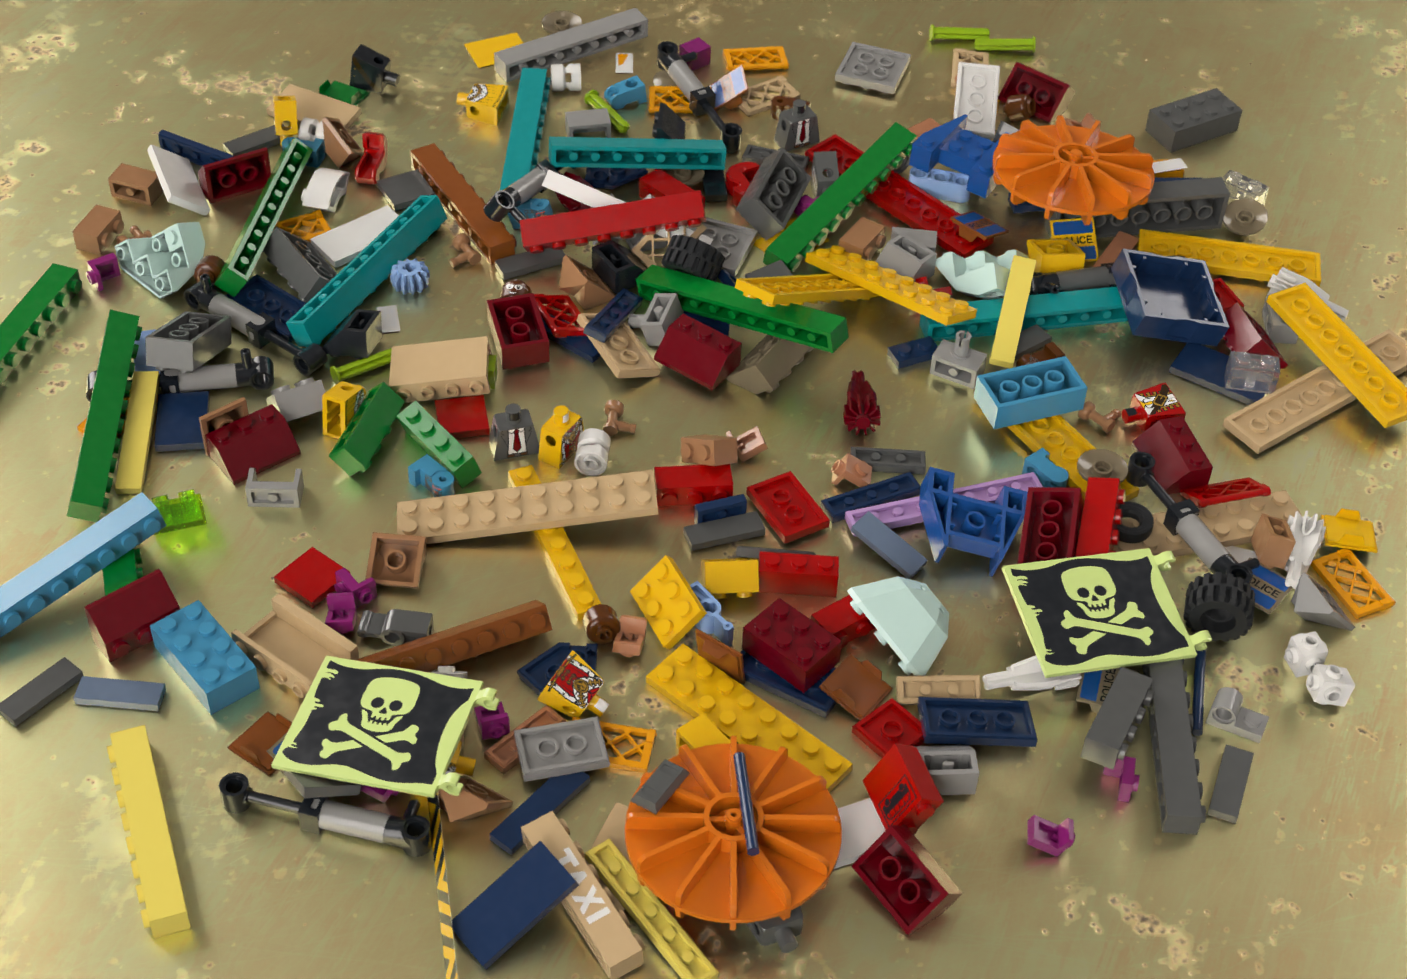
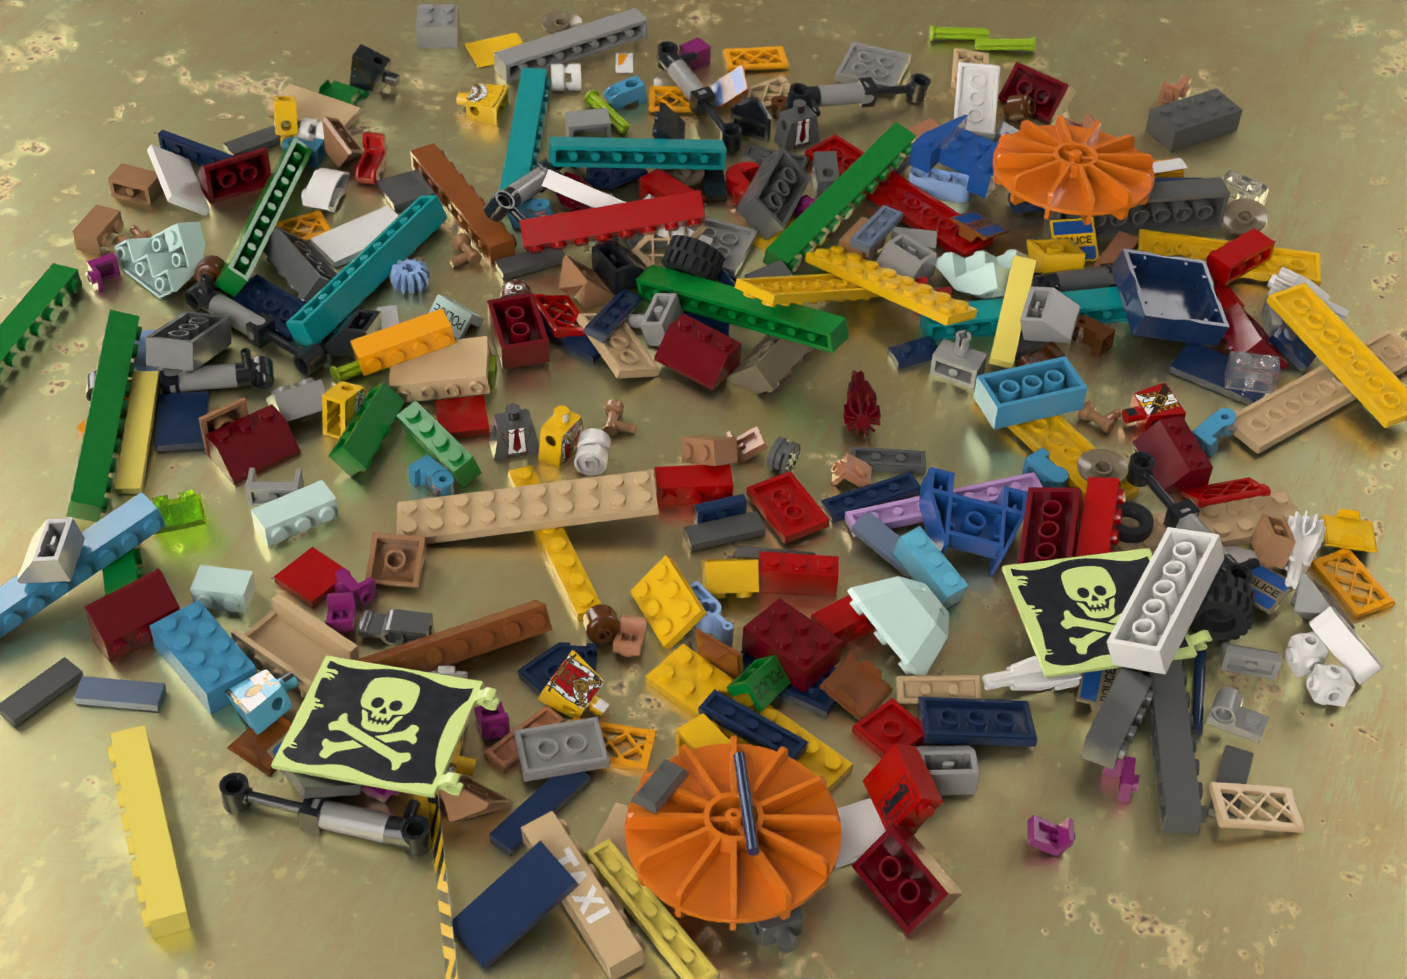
(52, 552): none -> light grey slope
(223, 588): none -> light aqua brick
(262, 698): none -> medium azure torso
(294, 513): none -> light aqua brick
(403, 342): none -> light orange brick
(437, 26): none -> light grey brick
(458, 315): none -> light aqua panel
(751, 725): none -> dark blue tile
(752, 118): none -> black slope
(761, 680): none -> green panel
(783, 455): none -> dark grey wheel
(861, 93): none -> black piece
(876, 229): none -> sand blue tile
(930, 566): none -> medium azure brick
(1048, 316): none -> light grey slope
(1093, 334): none -> reddish brown leg
(1166, 600): none -> white brick
(1171, 93): none -> nougat bracket
(1214, 429): none -> dark azure leg
(1239, 256): none -> red brick
(1250, 661): none -> light grey panel
(1266, 793): none -> tan window
(1292, 347): none -> dark blue plate
(1346, 645): none -> white beam

